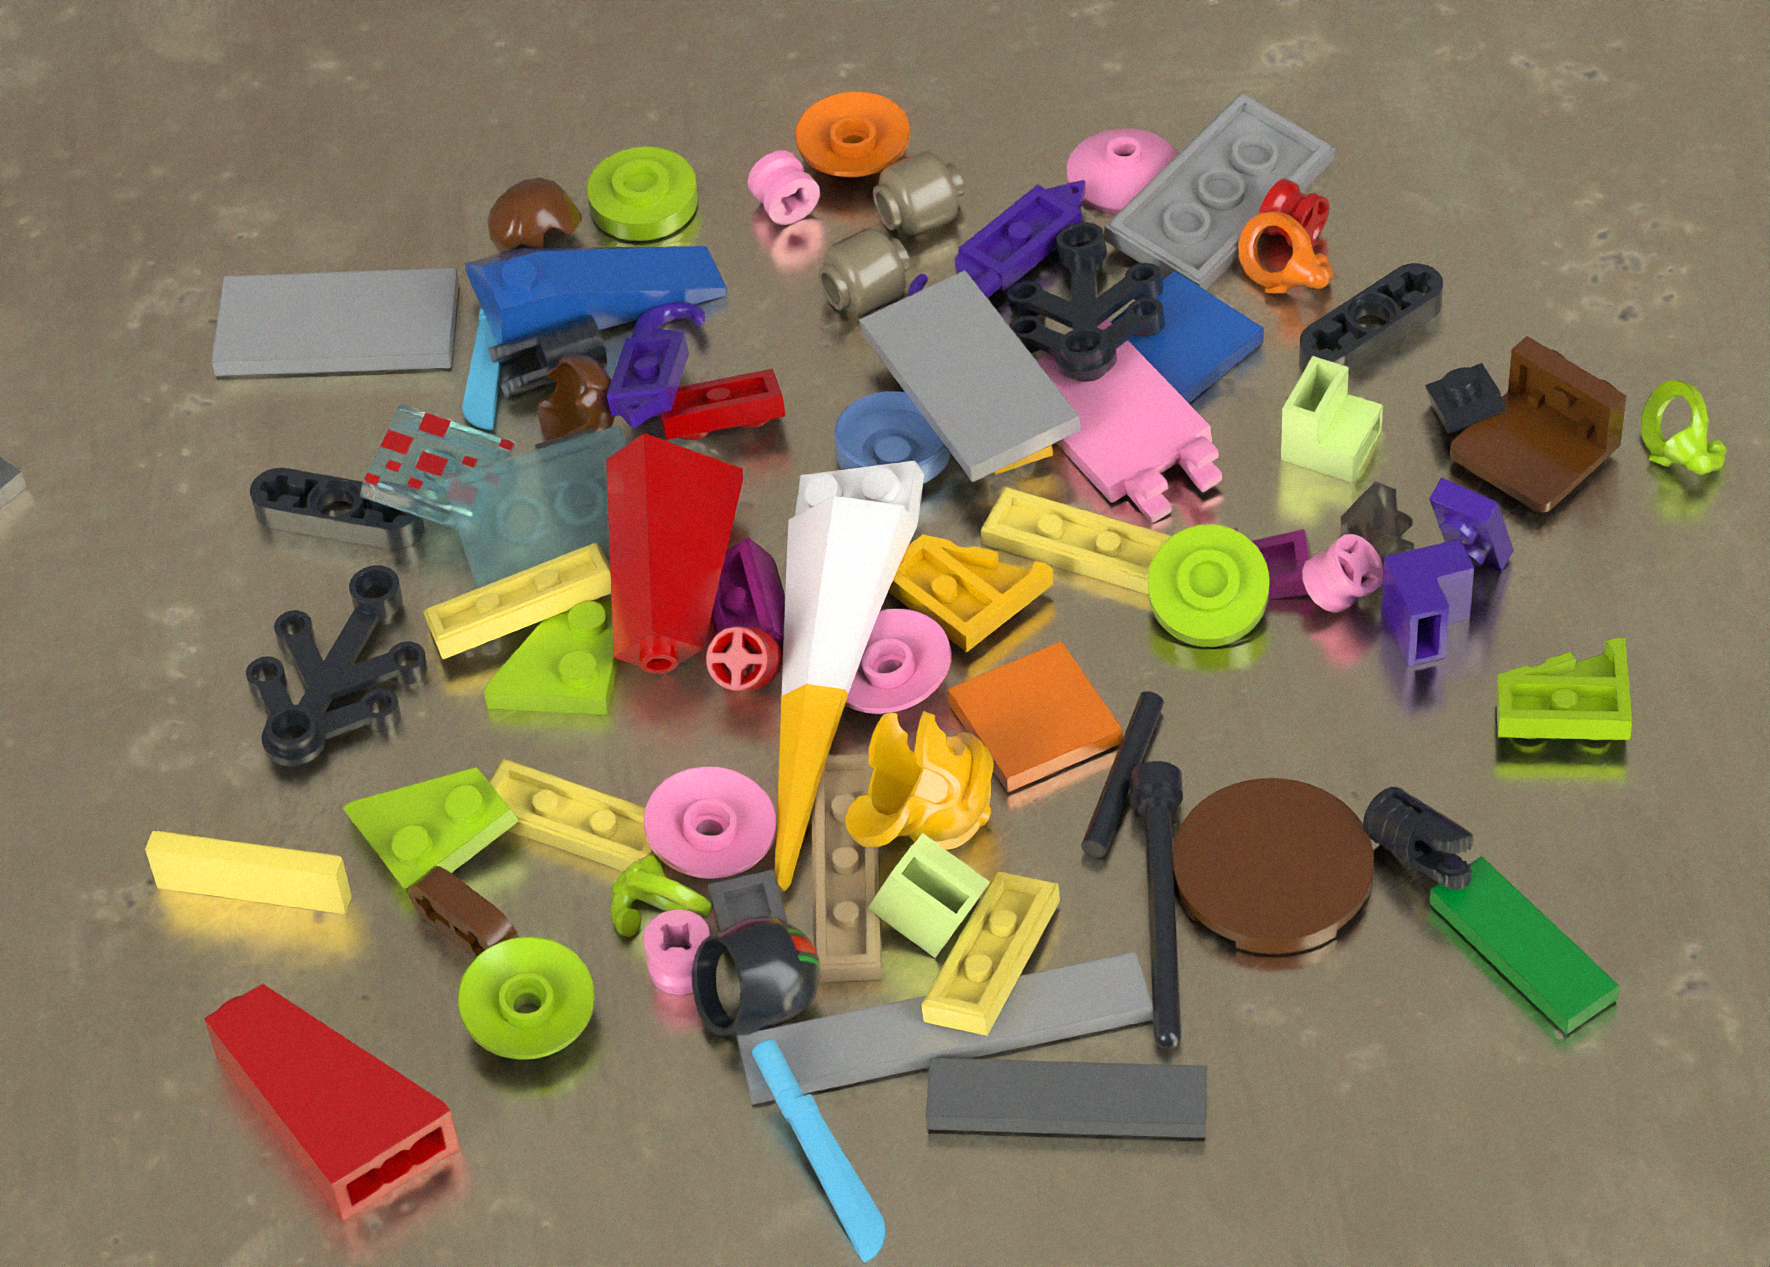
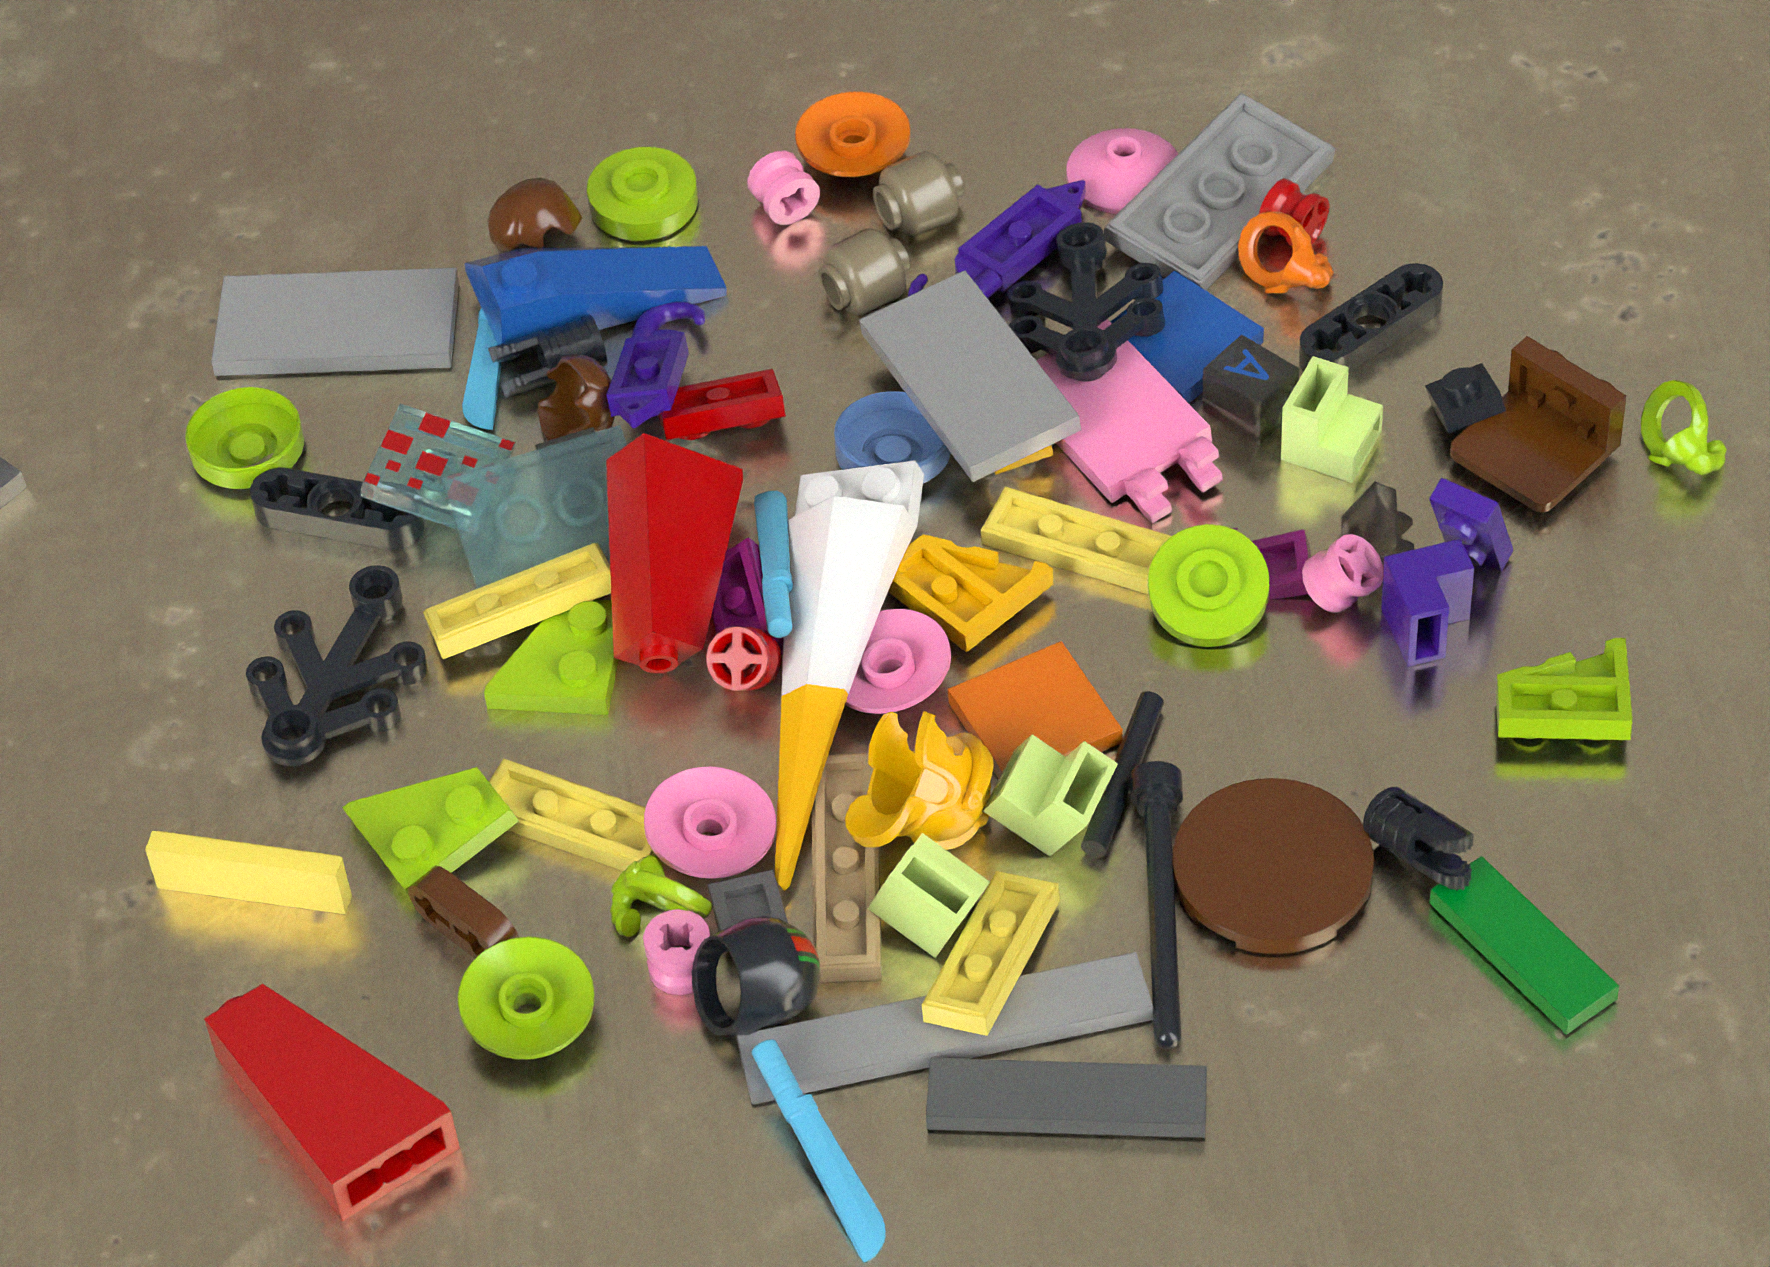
(240, 431): none -> lime piece
(774, 553): none -> medium azure piece
(1048, 794): none -> yellowish green piece
(1248, 388): none -> clear smoke brick

